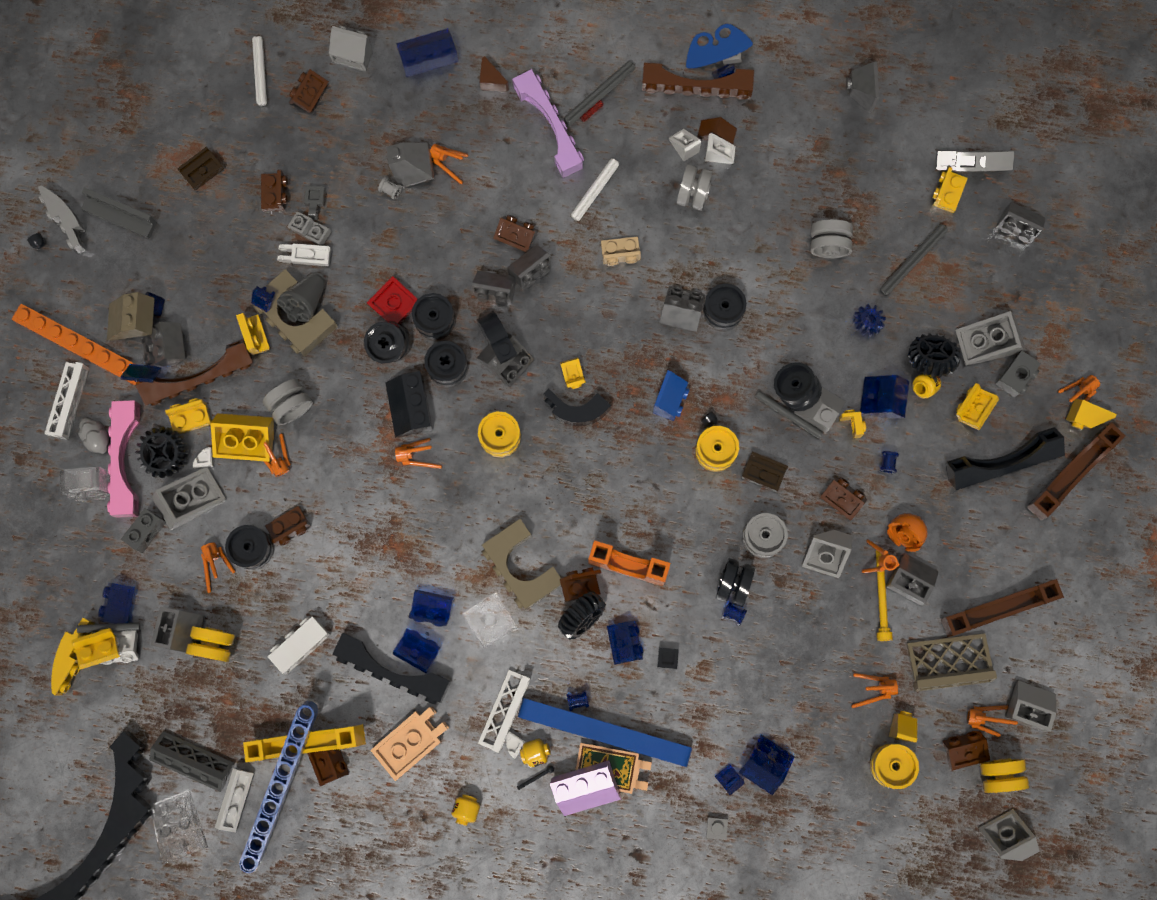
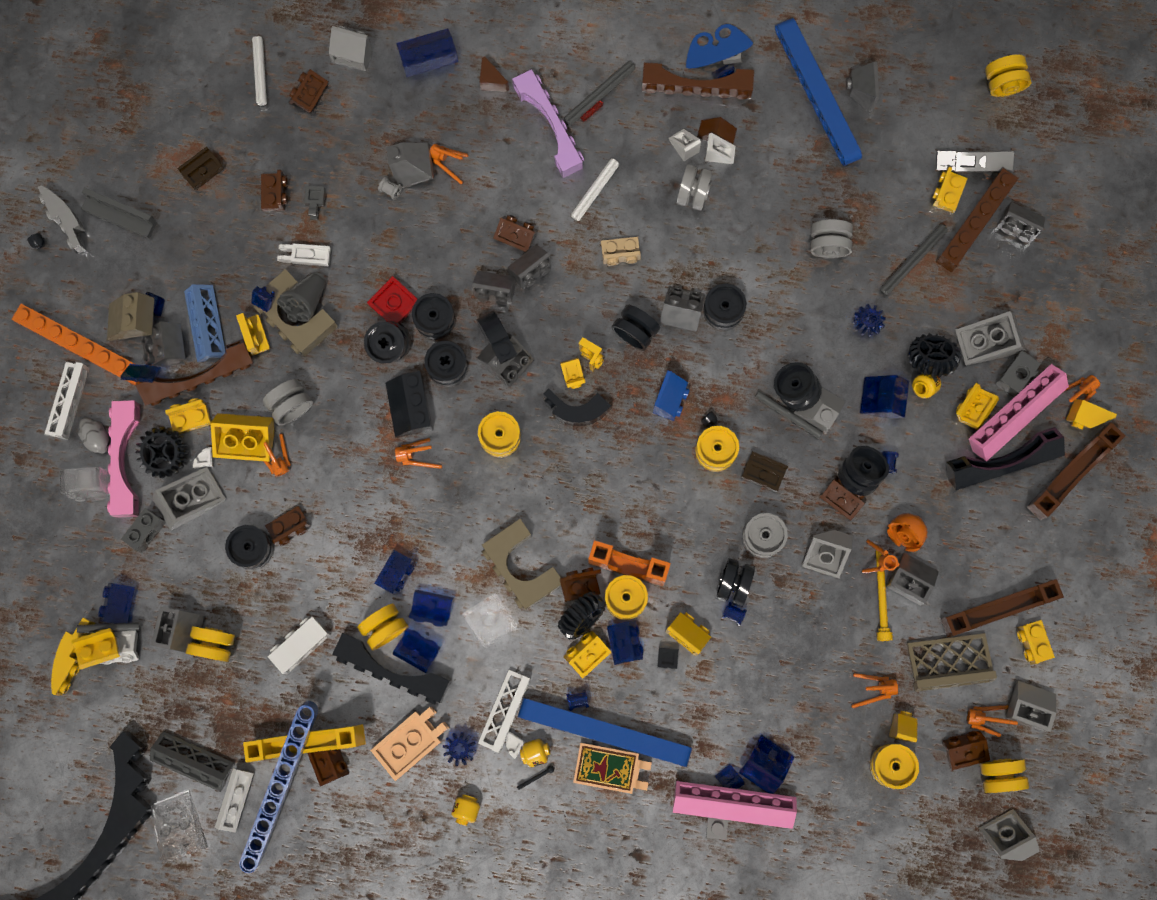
(201, 337): none -> medium blue fence
(210, 554): orange plant -> none
(309, 229): light grey slope -> none
(382, 626): none -> yellow wheel
(395, 572): none -> clear blue bracket
(456, 742): none -> clear blue gear
(585, 788): lavender slope -> none
(586, 654): none -> yellow bracket
(591, 352): none -> yellow bracket
(626, 609): none -> yellow wheel
(635, 327): none -> black wheel
(688, 633): none -> yellow slope
(734, 804): none -> bright pink brick
(818, 92): none -> blue beam
(857, 425): yellow bracket -> none
(863, 470): none -> black wheel
(977, 220): none -> reddish brown arch
(1008, 75): none -> yellow wheel
(1018, 412): none -> bright pink brick
(1035, 642): none -> yellow bracket

